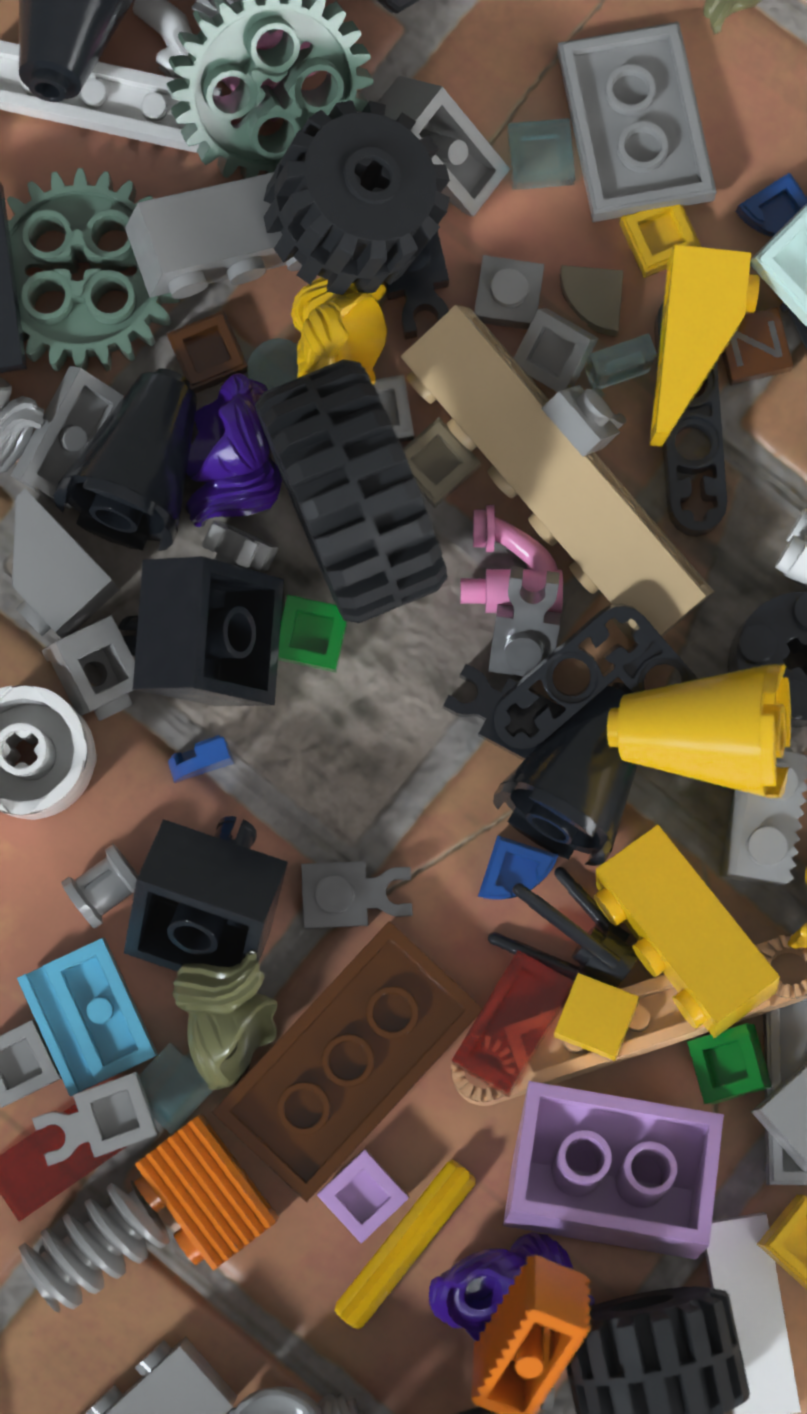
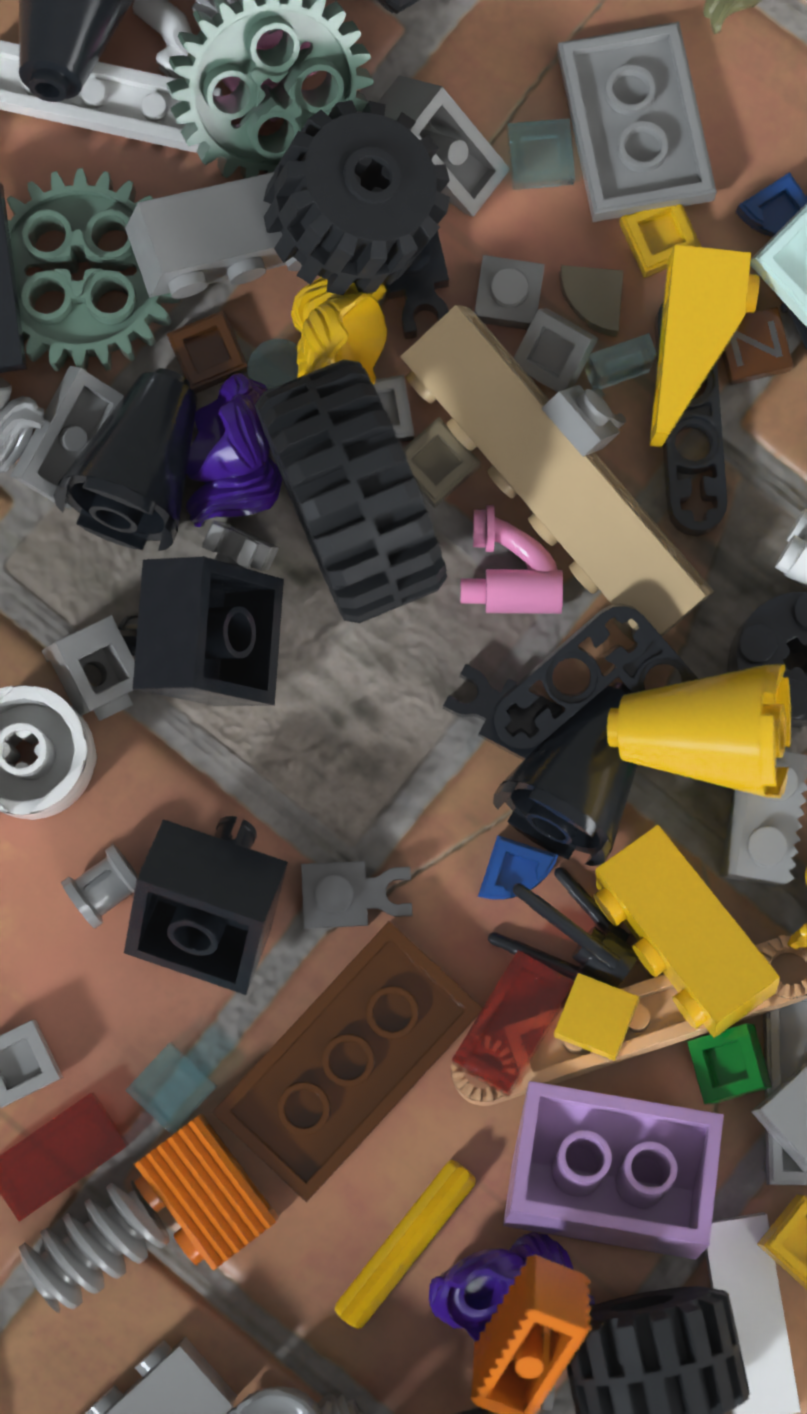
(54, 572): light grey slope -> none
(87, 1016): medium azure plate -> none
(106, 1117): light grey plate -> none
(204, 758): blue tile -> none
(225, 1017): olive hair -> none
(311, 634): green plate -> none
(363, 1195): lavender plate -> none
(526, 630): flat silver plate -> none

